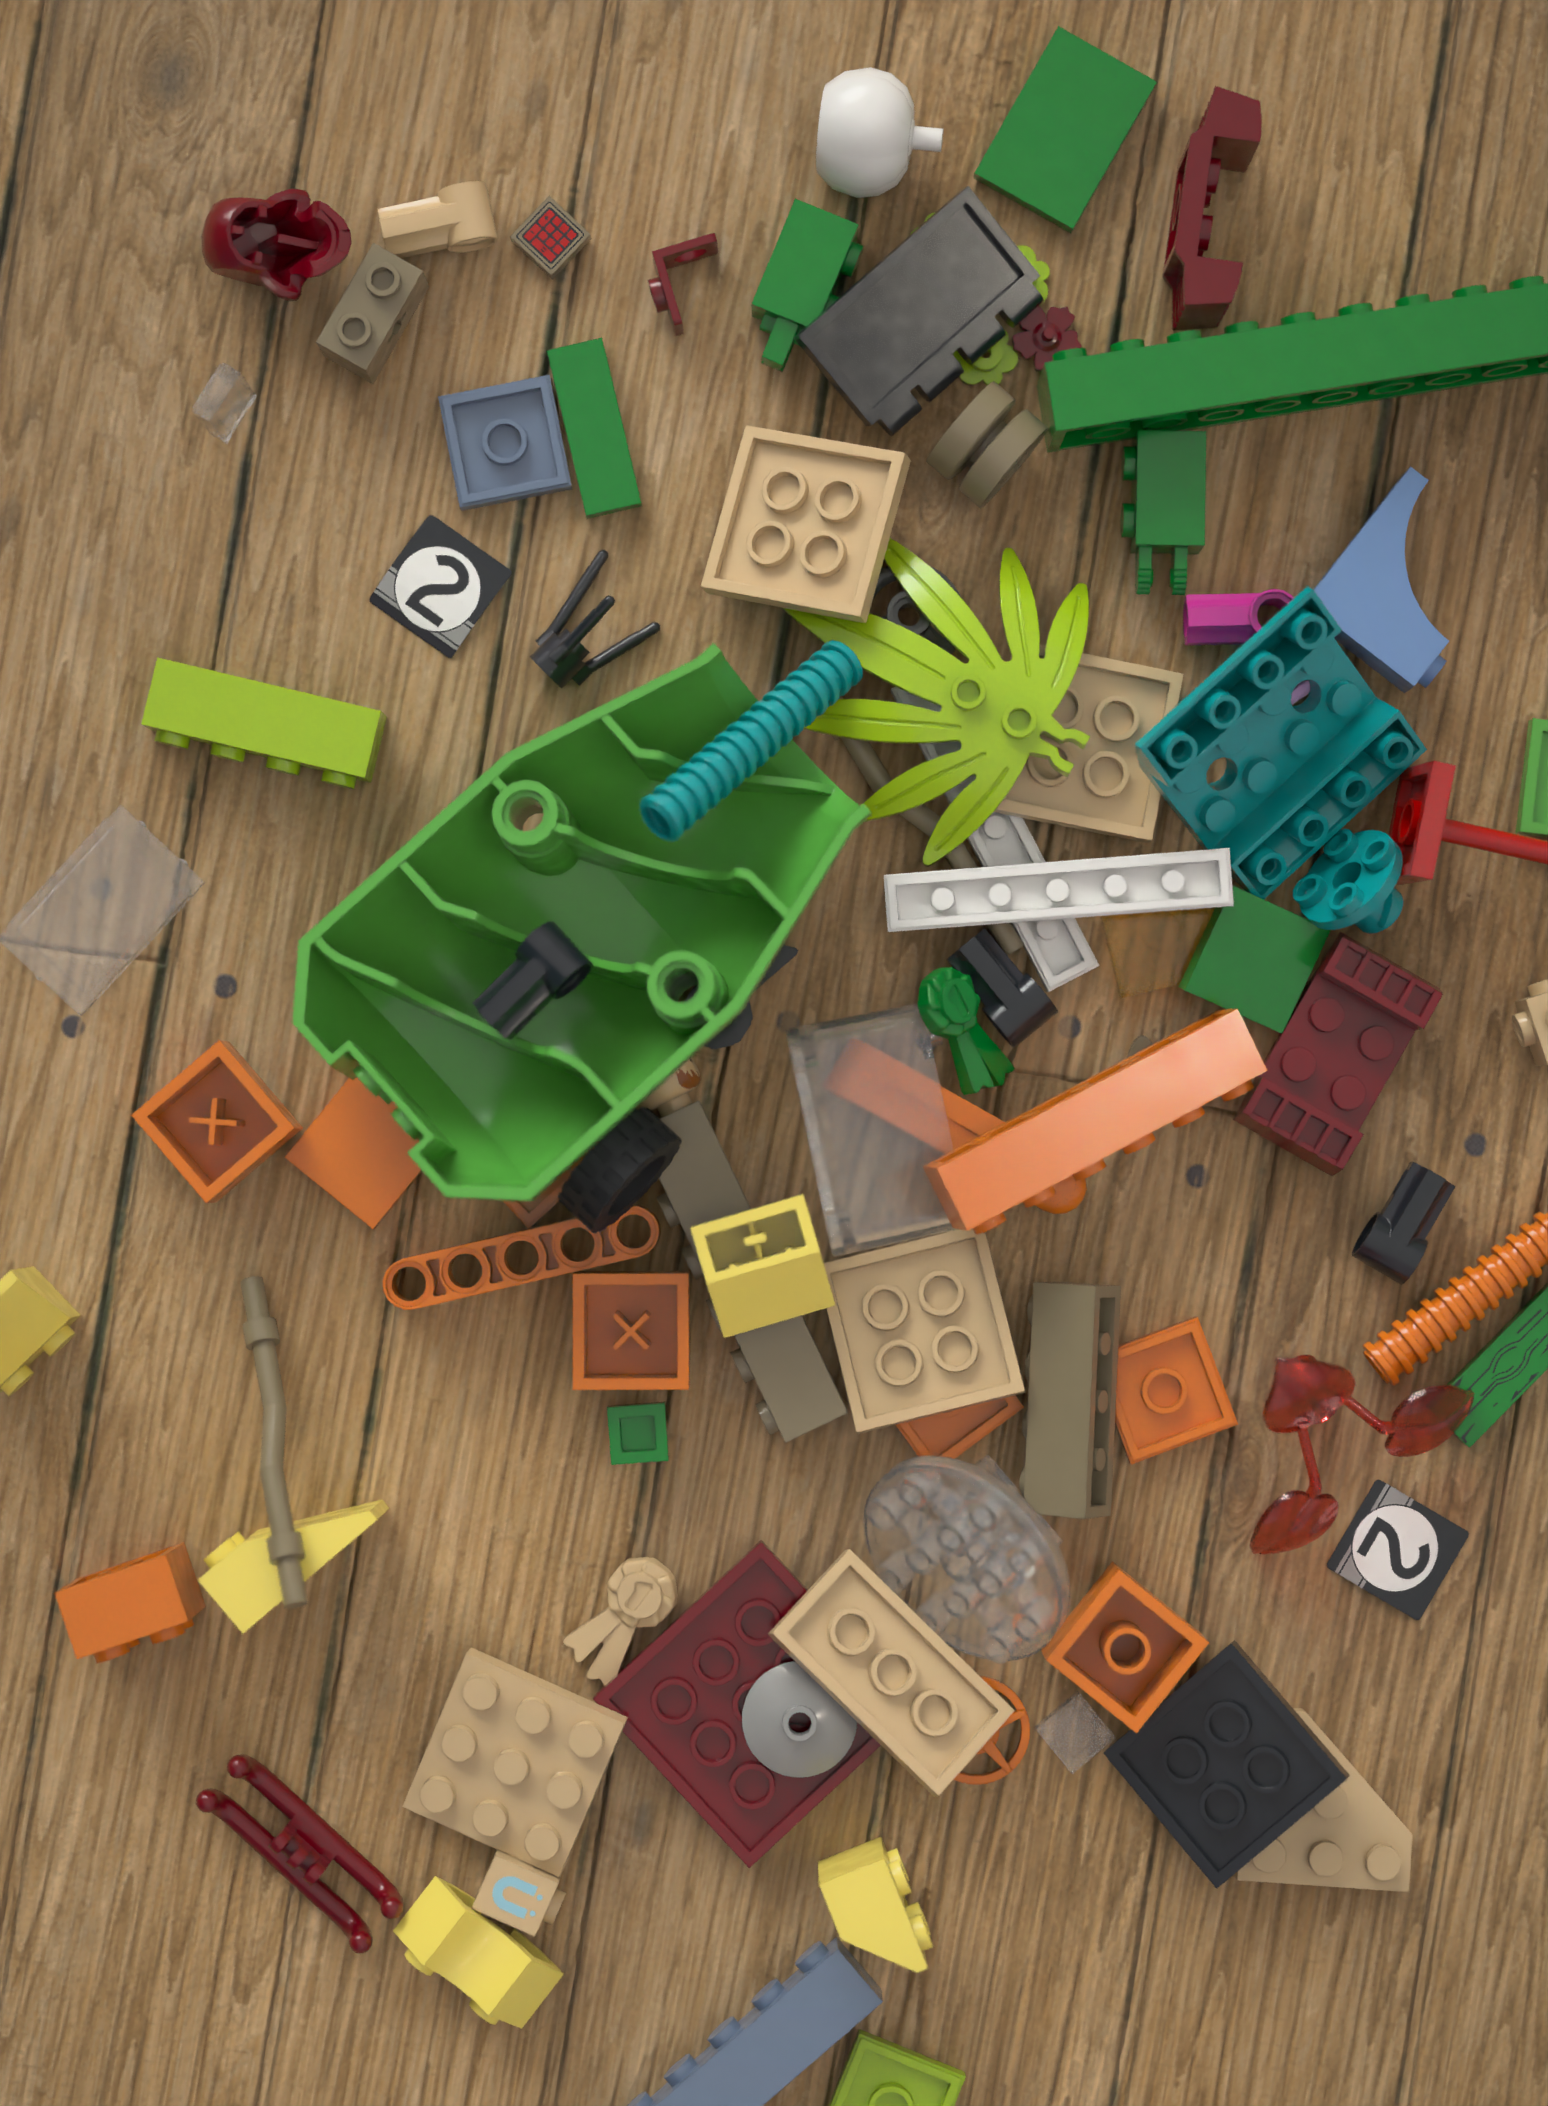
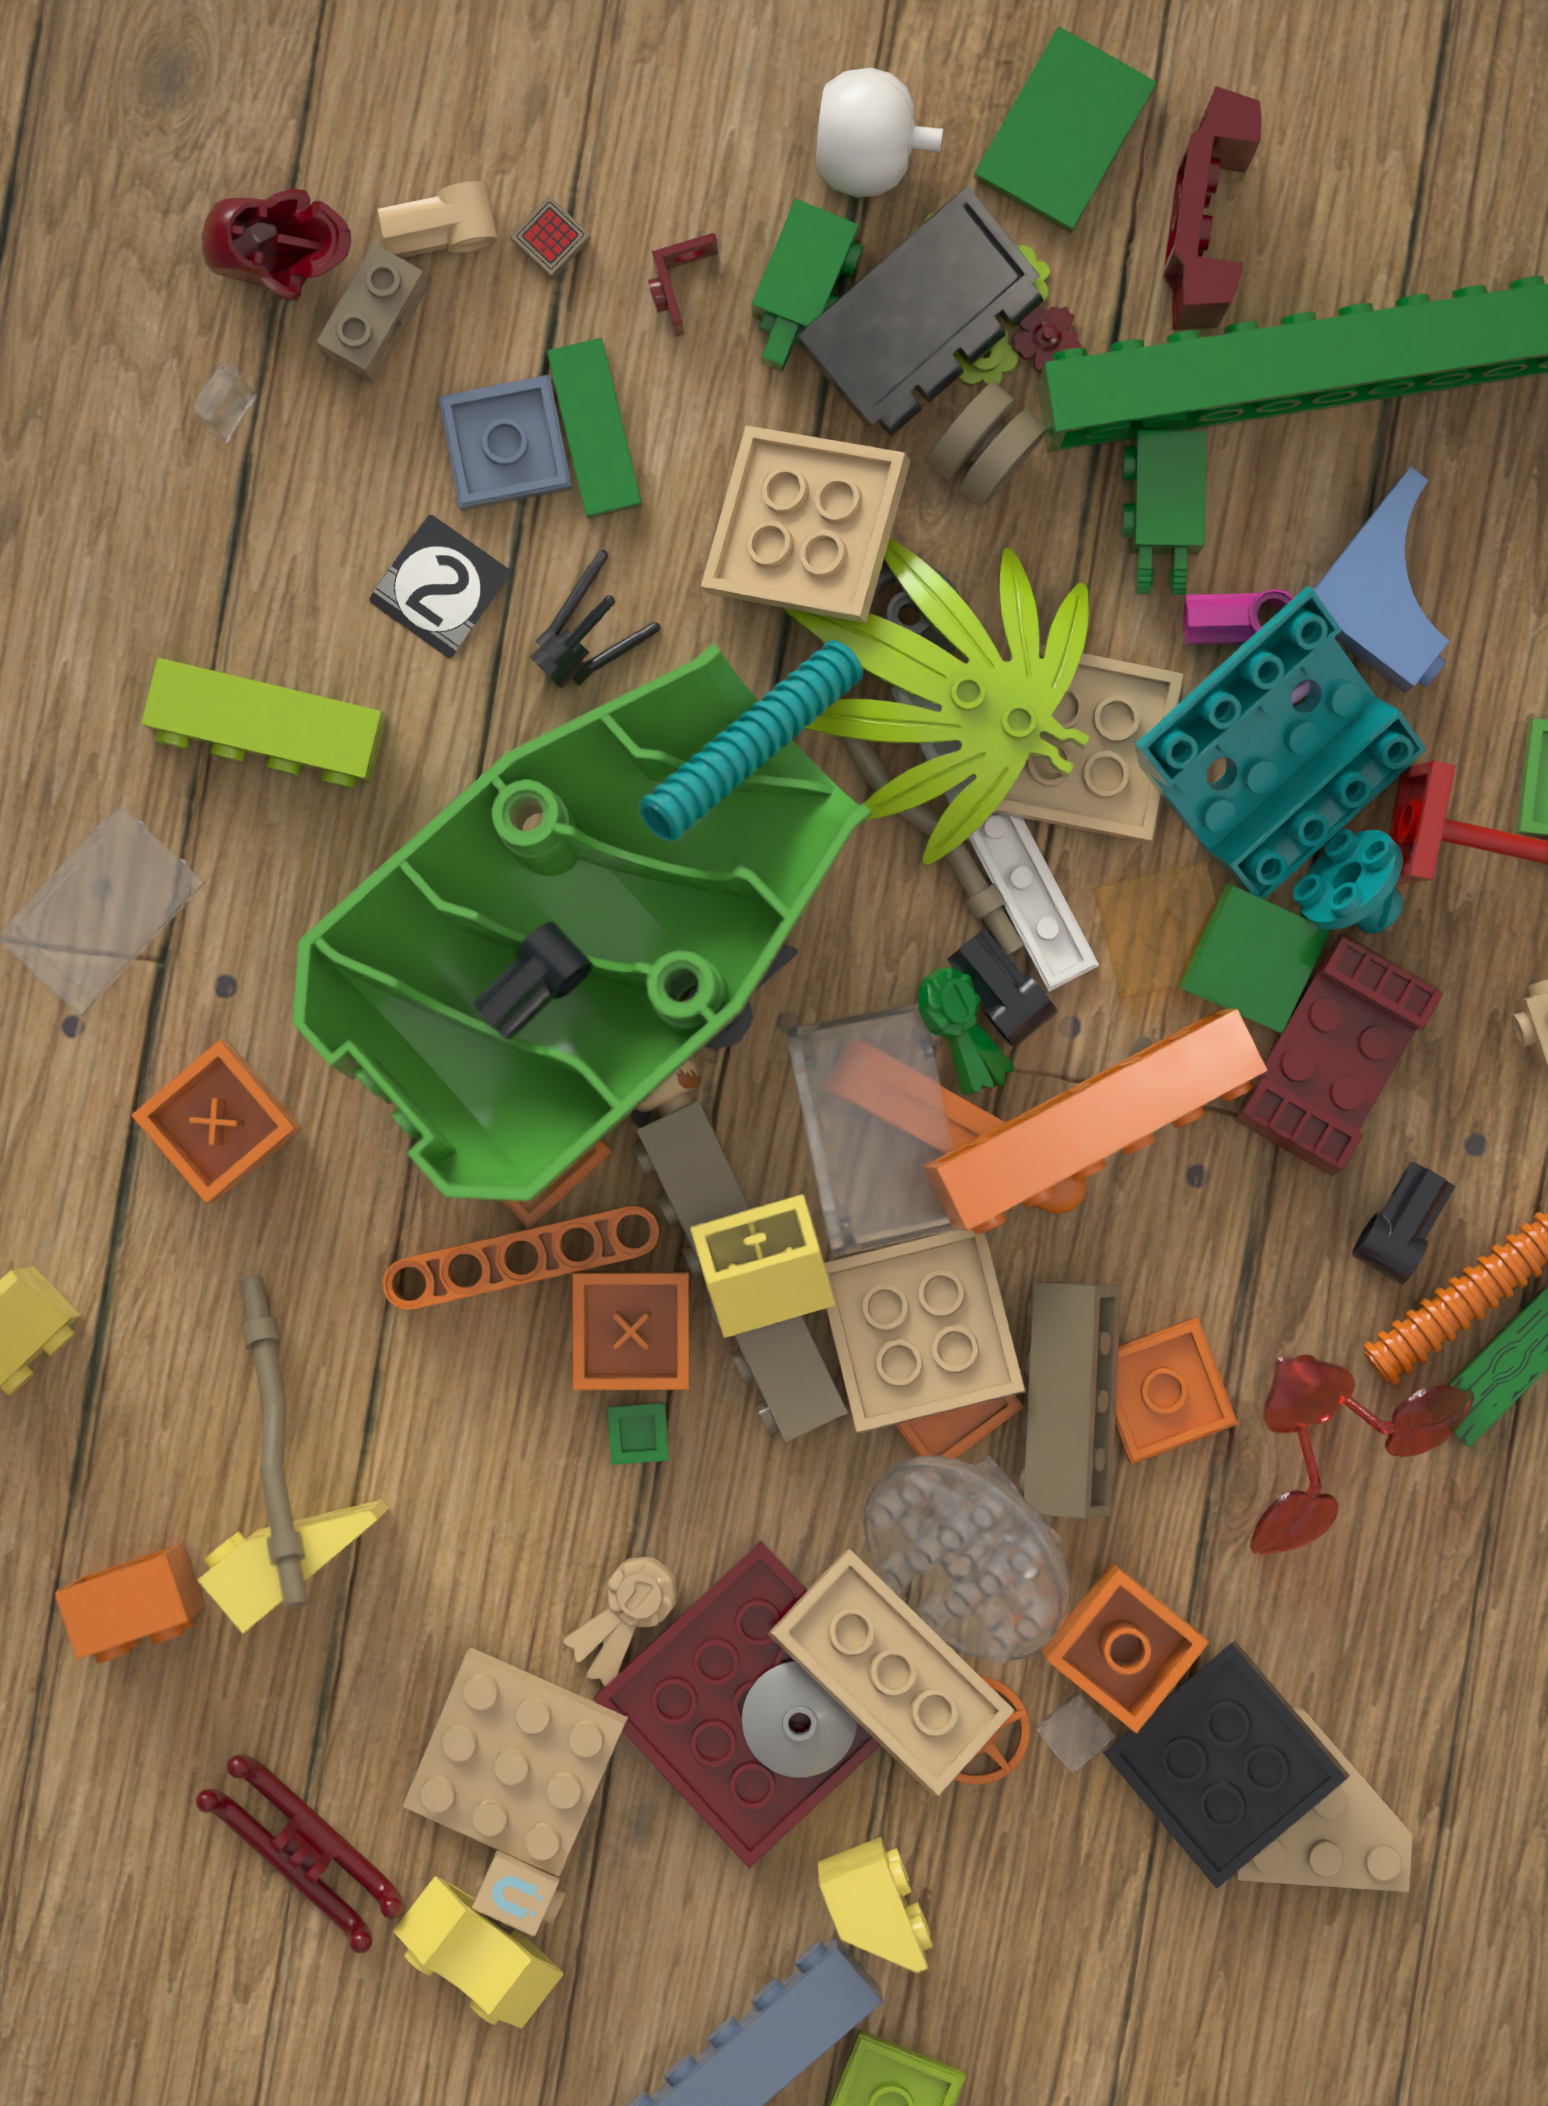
(358, 1153): orange tile -> none
(619, 1169): black tyre -> none
(1058, 890): white tile -> none
(1397, 1549): sticker -> none

